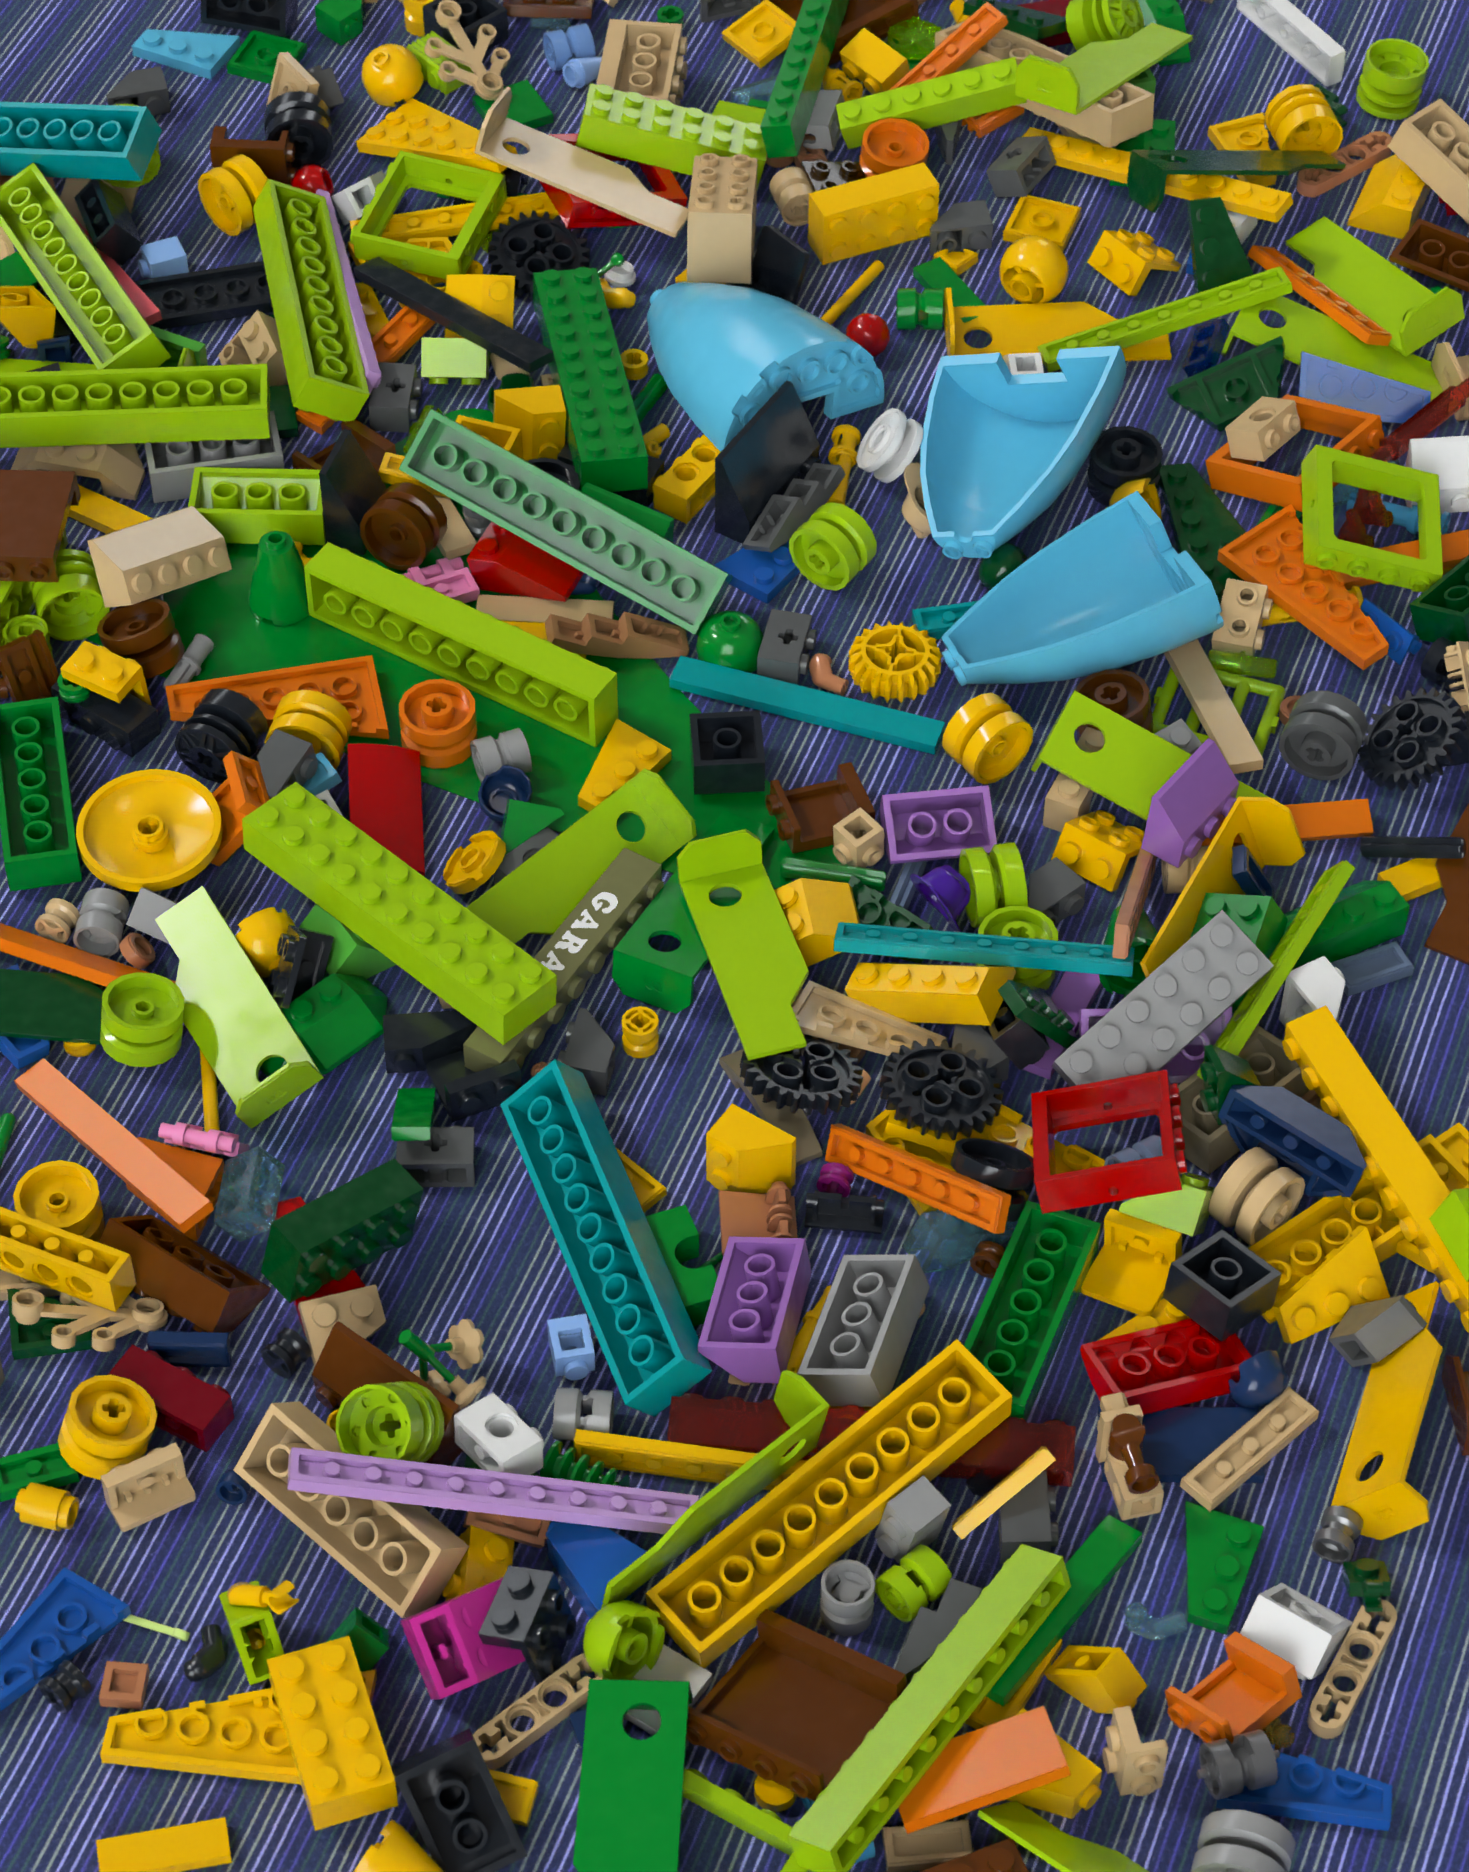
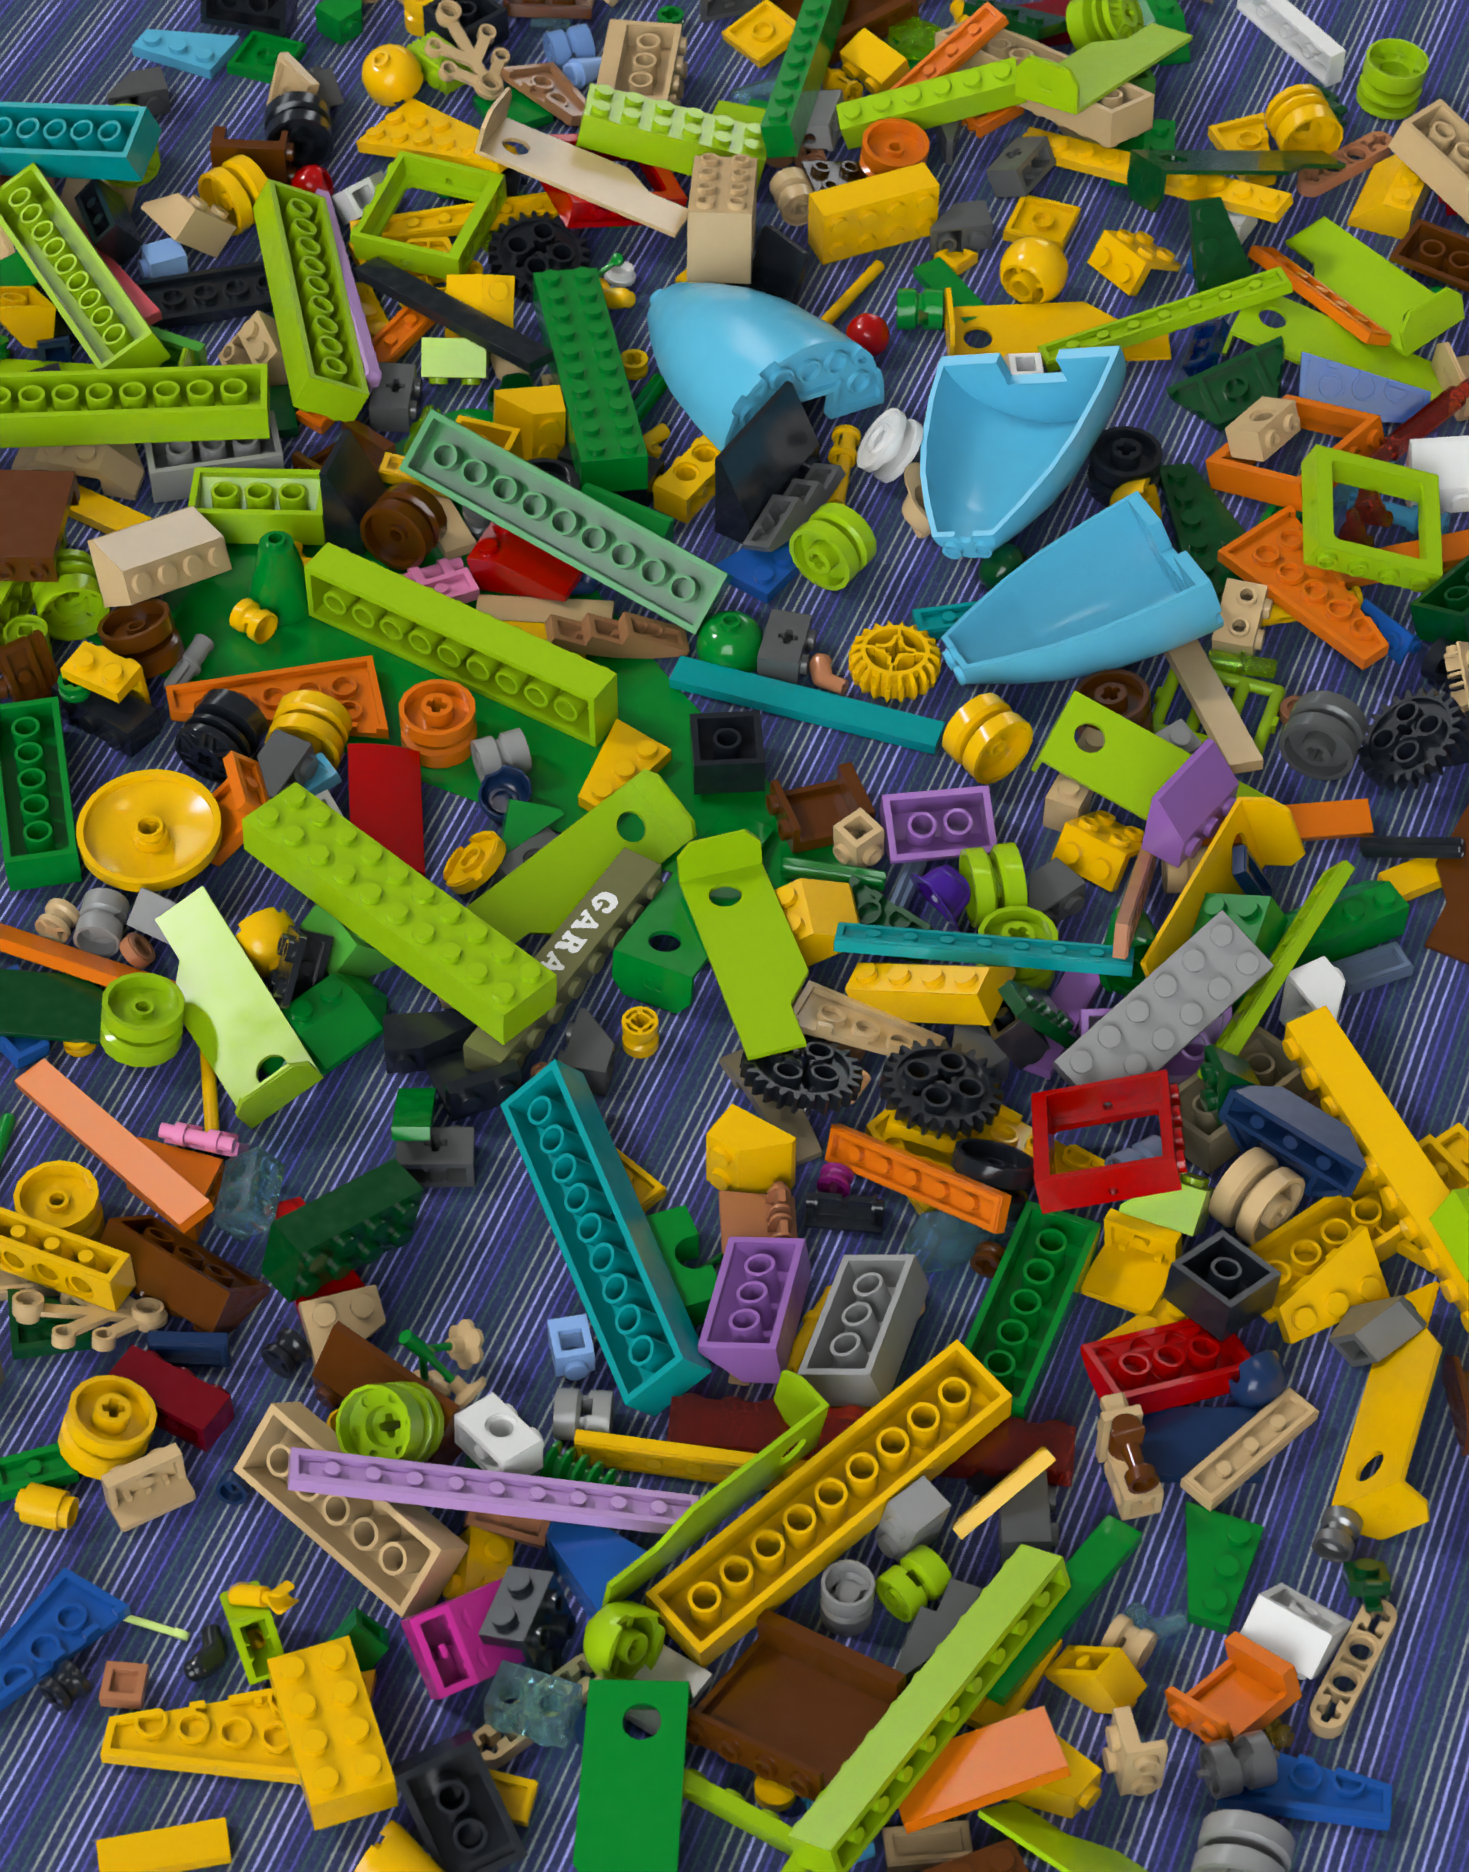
(192, 222): none -> tan slope
(255, 622): none -> yellow wheel
(537, 1696): none -> clear light blue brick
(548, 88): none -> medium nougat wing
(1135, 1642): none -> tan wheel

